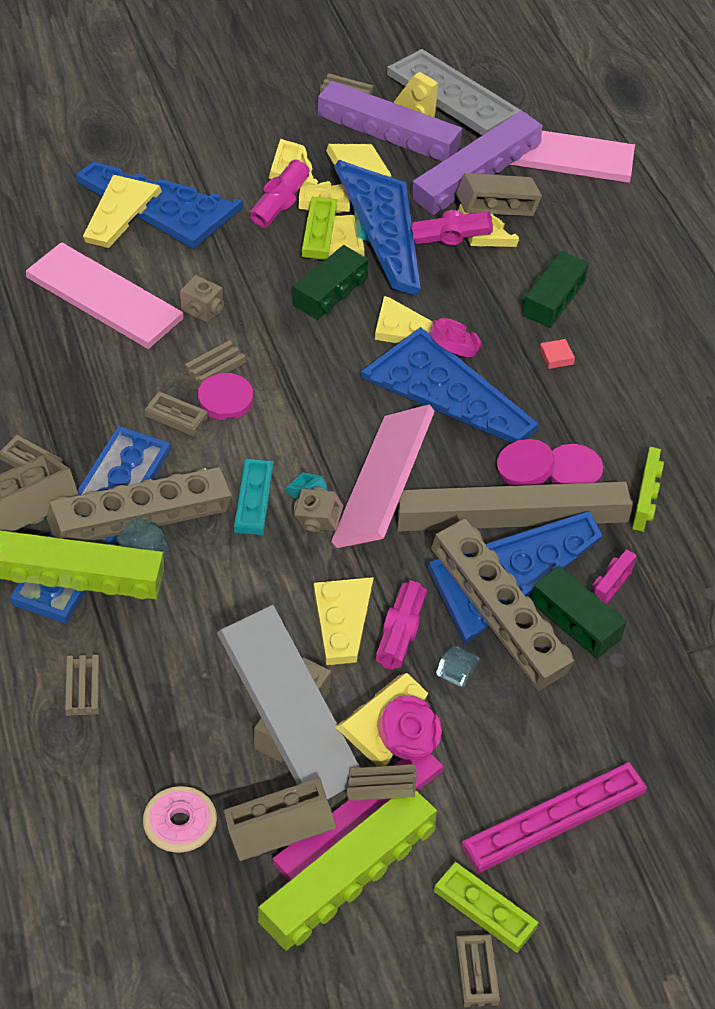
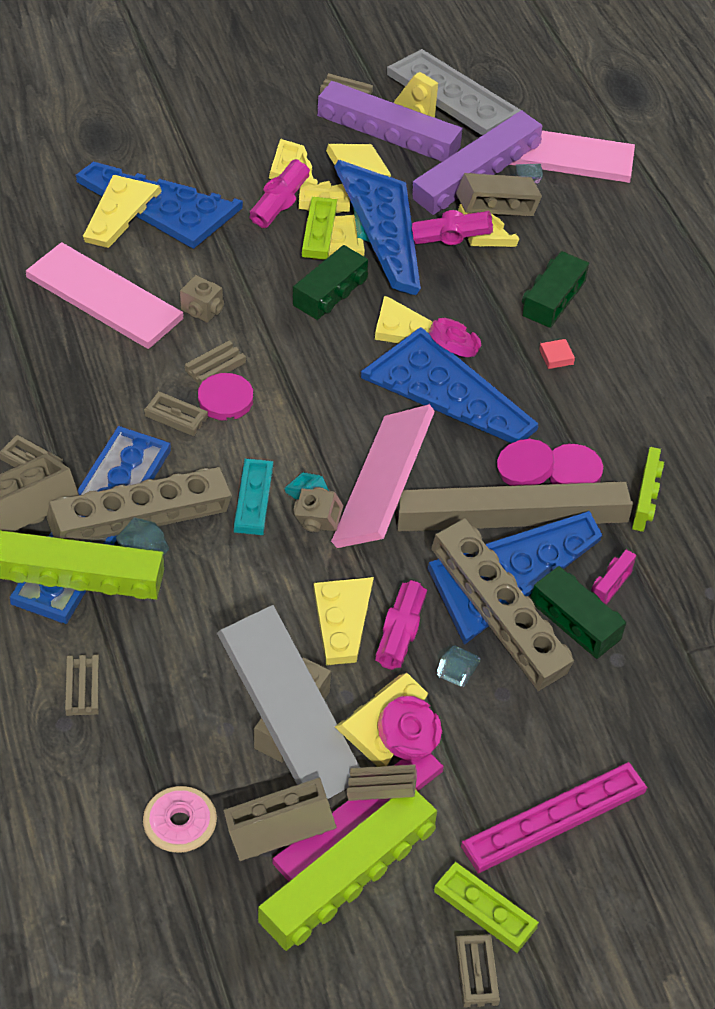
(529, 170): none -> clear light blue slope

